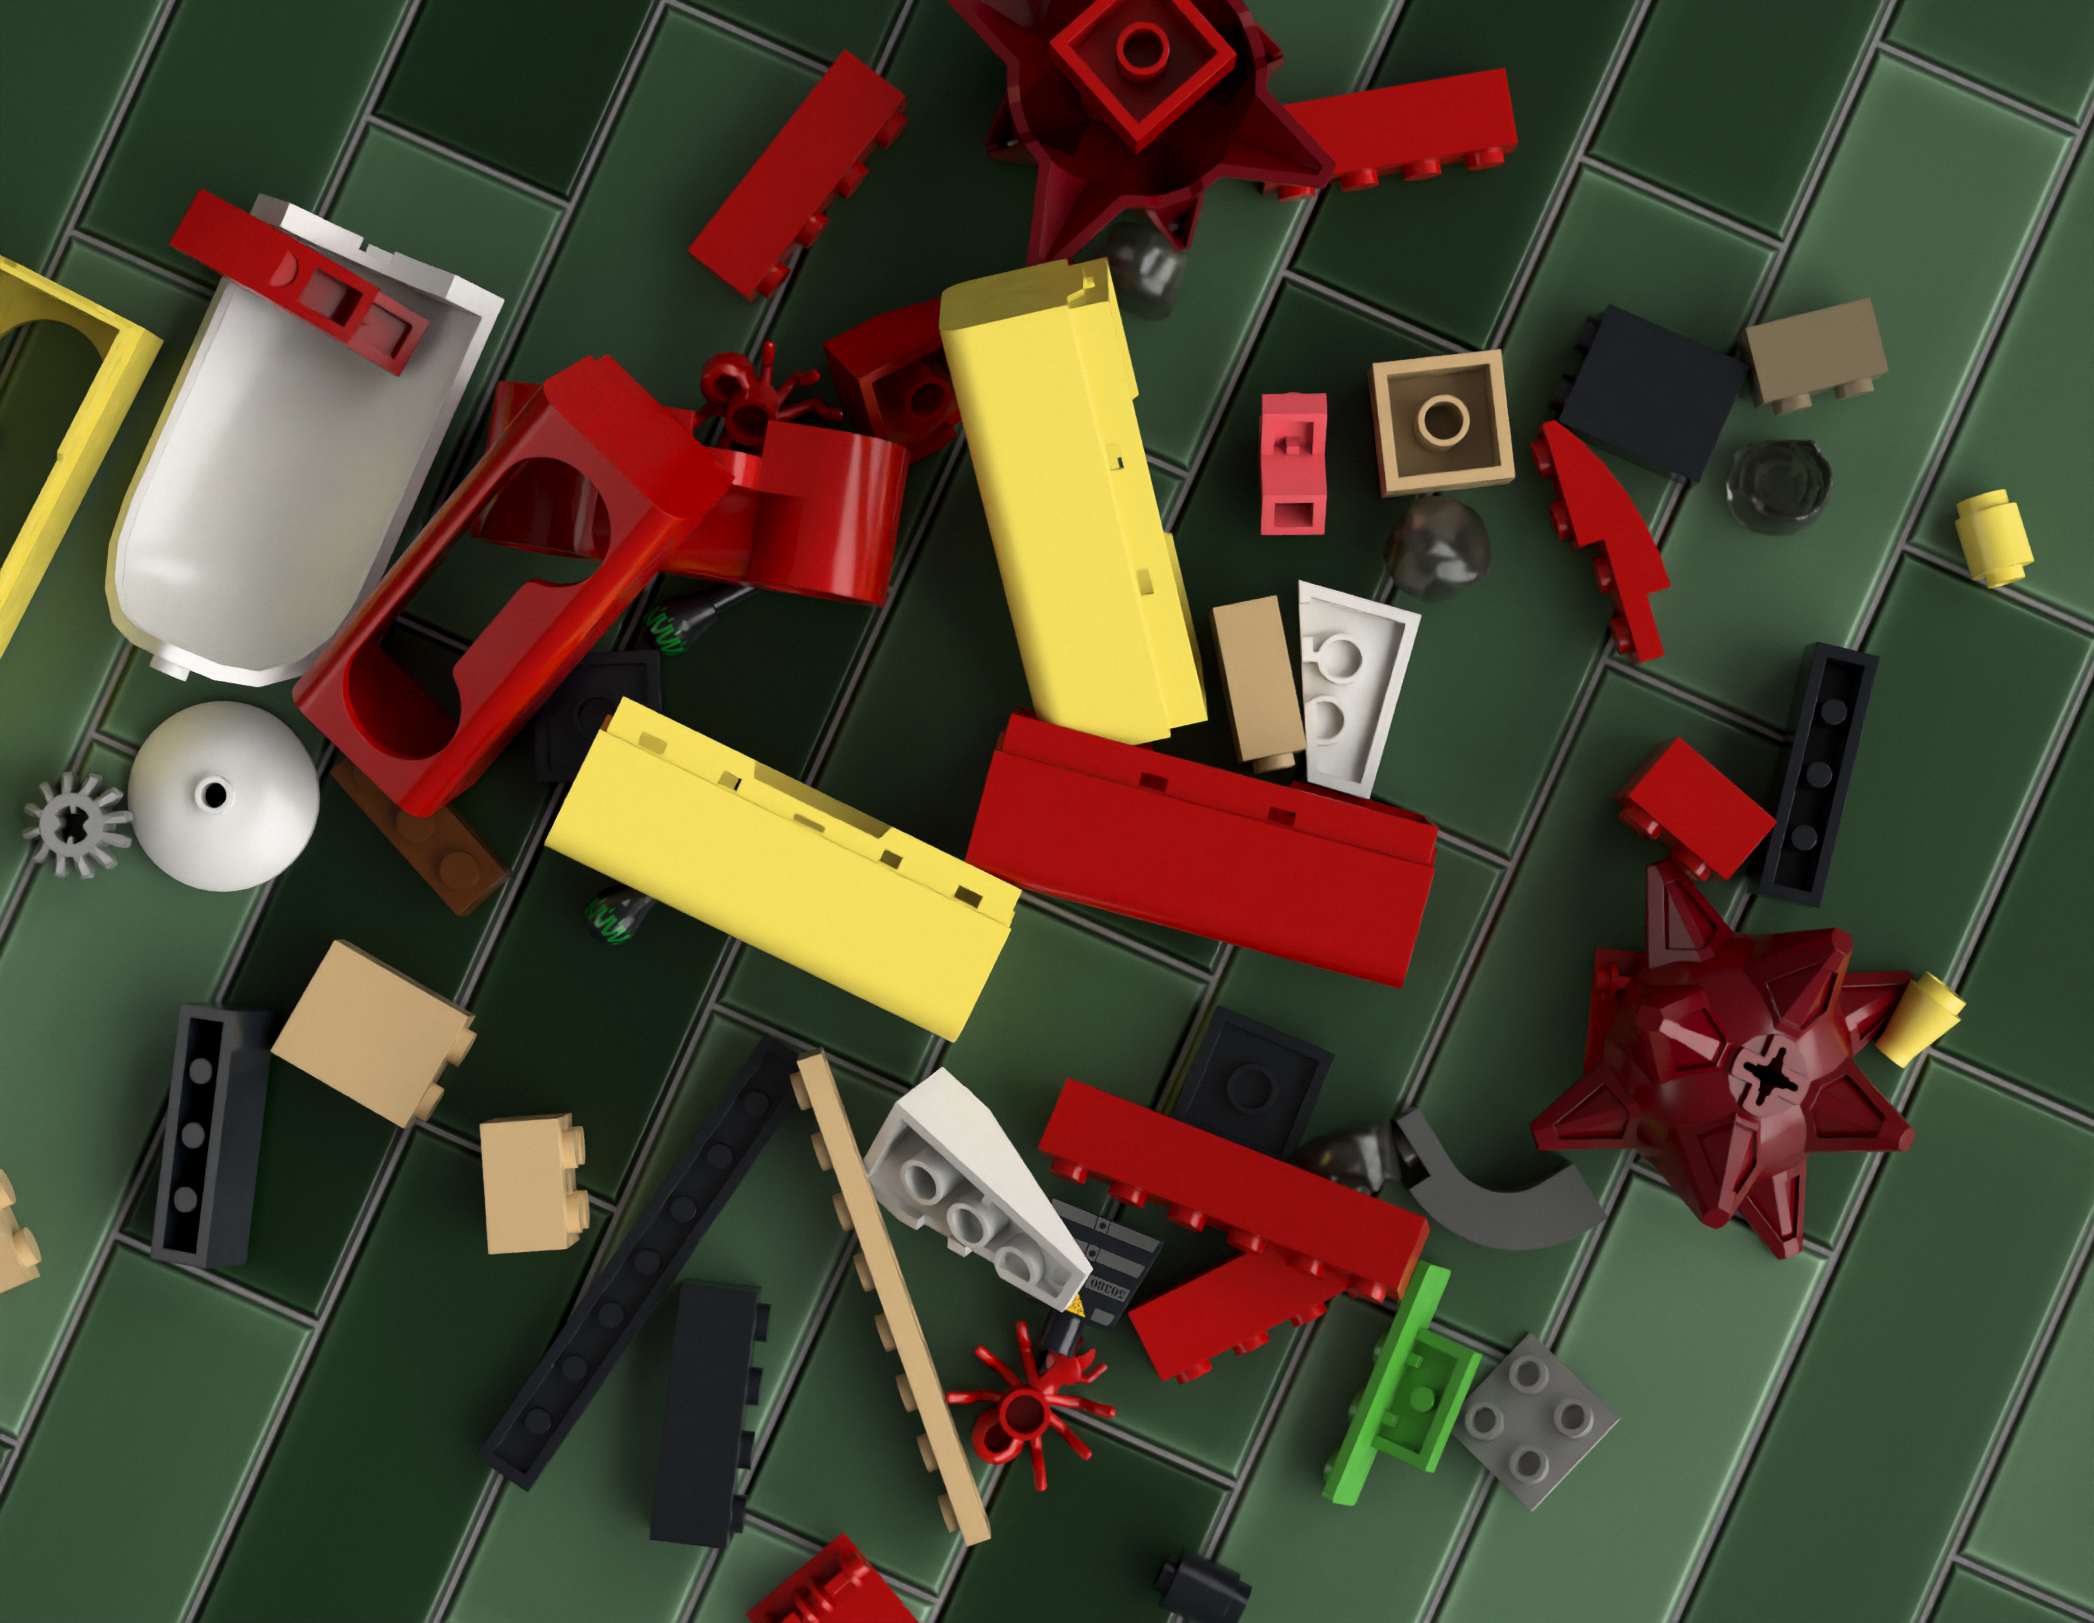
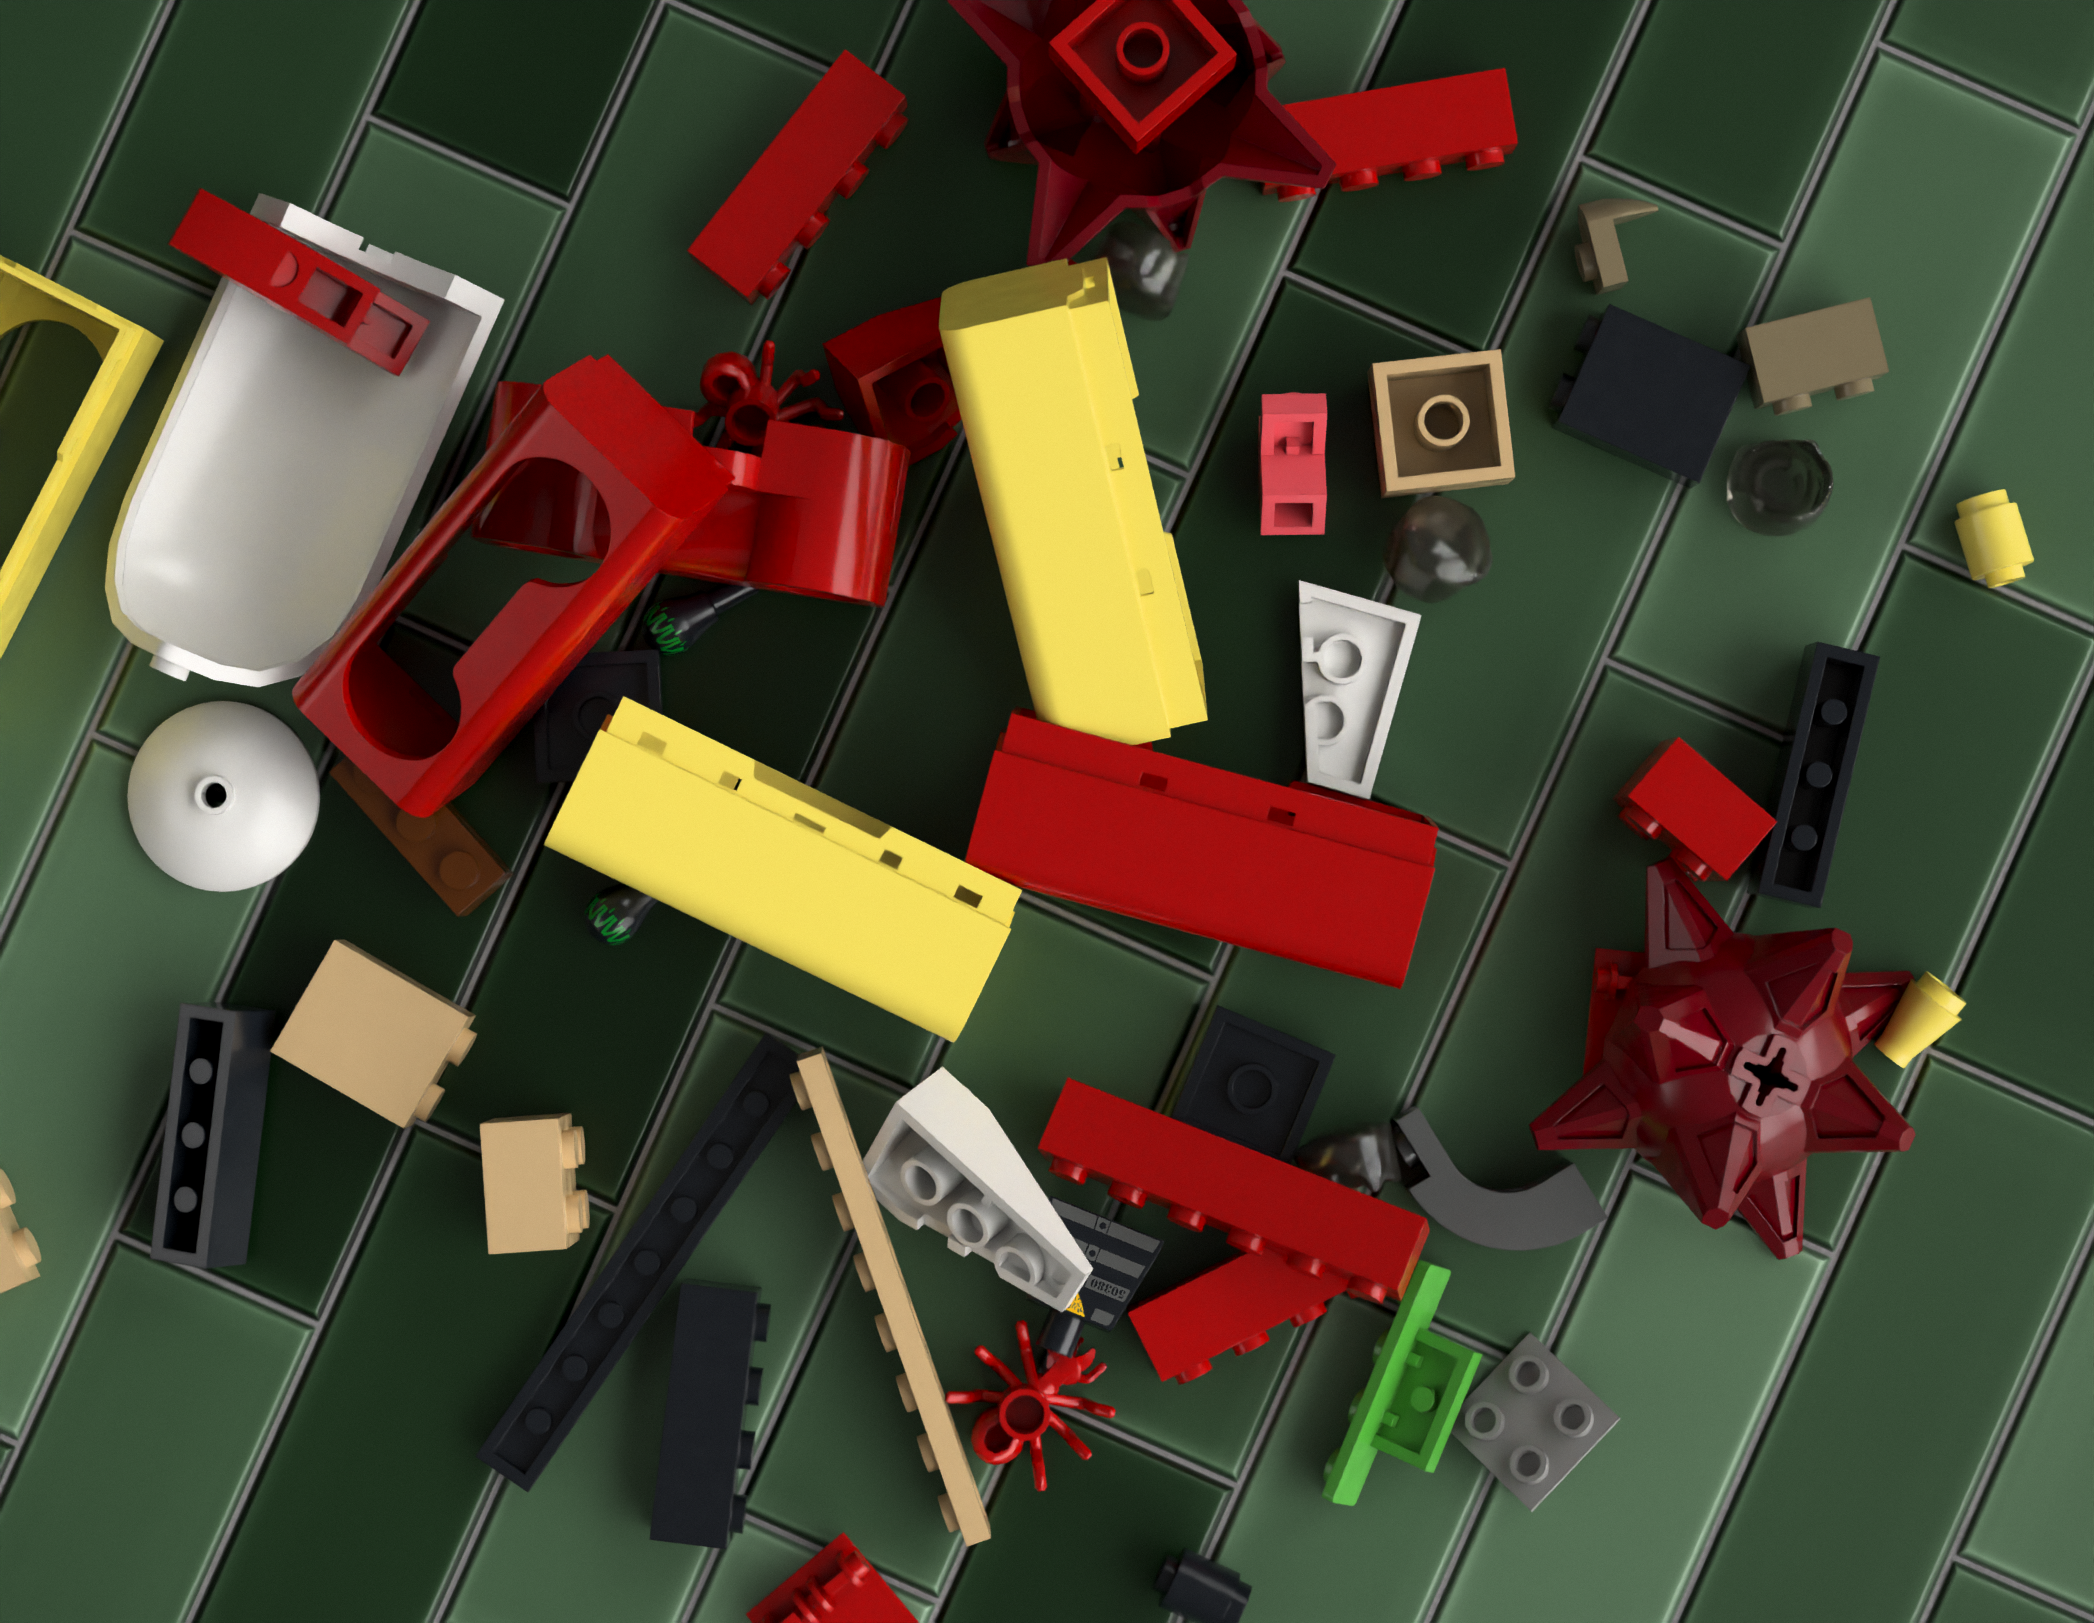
(55, 824): light grey gear -> none
(1258, 683): tan brick -> none
(1599, 512): red slope -> none
(1600, 253): none -> dark tan plate

